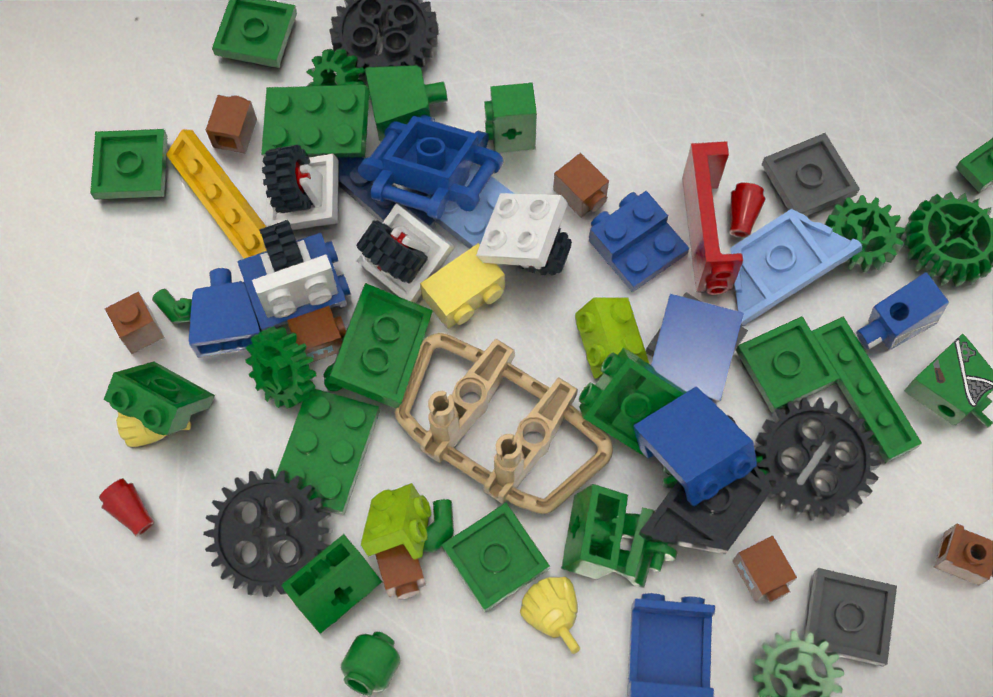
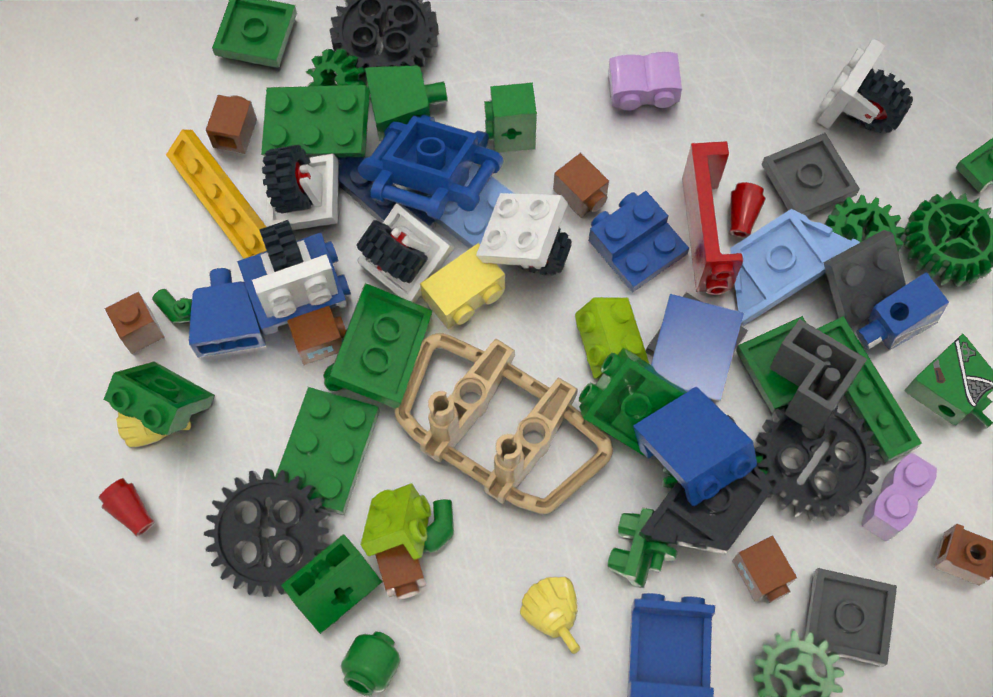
(129, 164): green plate -> none
(280, 367): green gear -> none
(495, 557): green plate -> none
(595, 531): green brick -> none
(645, 80): none -> lavender brick
(820, 369): none -> dark grey brick
(864, 276): none -> dark grey plate
(867, 94): none -> plate
(899, 497): none -> lavender brick

